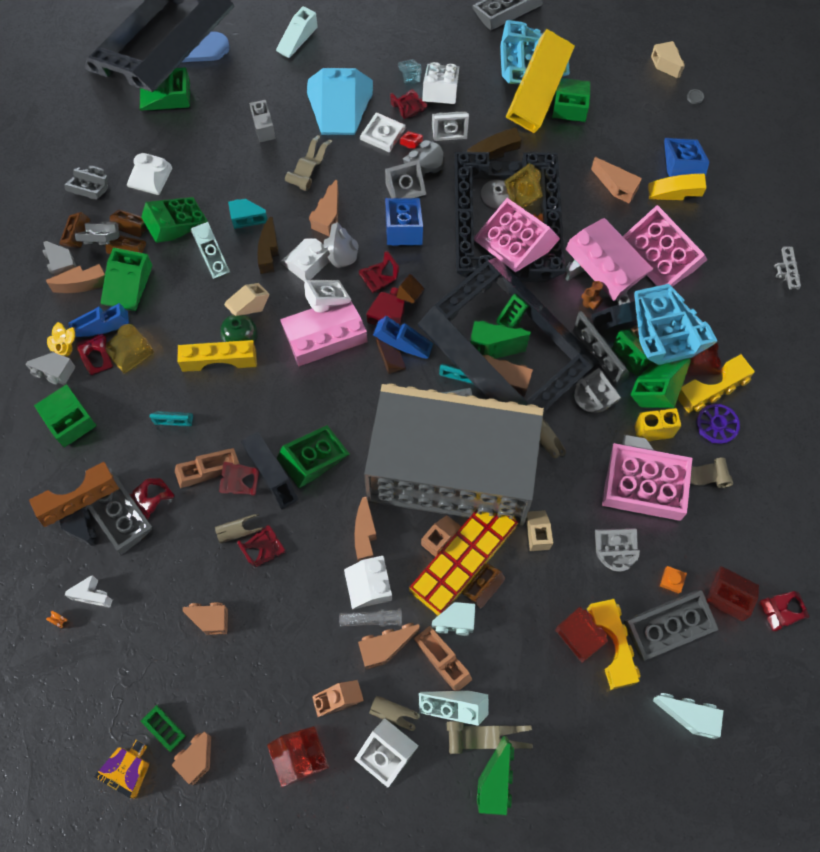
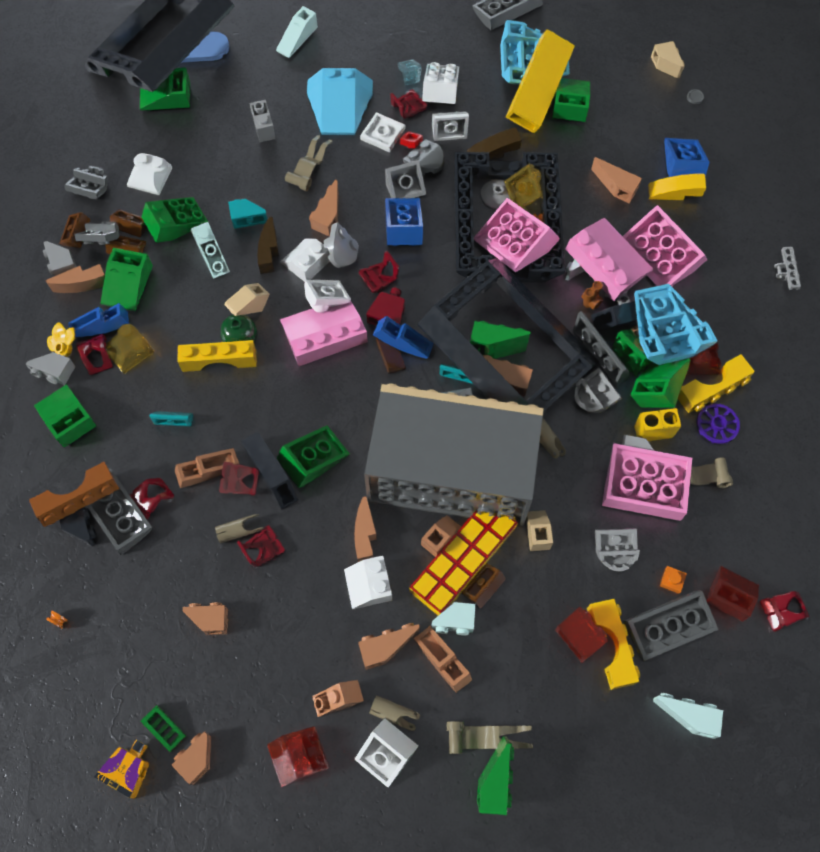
(86, 593): white slope -> none
(380, 618): clear pin -> none
(410, 289): reddish brown slope -> none
(455, 705): light aqua slope -> none
(502, 319): green slope -> none

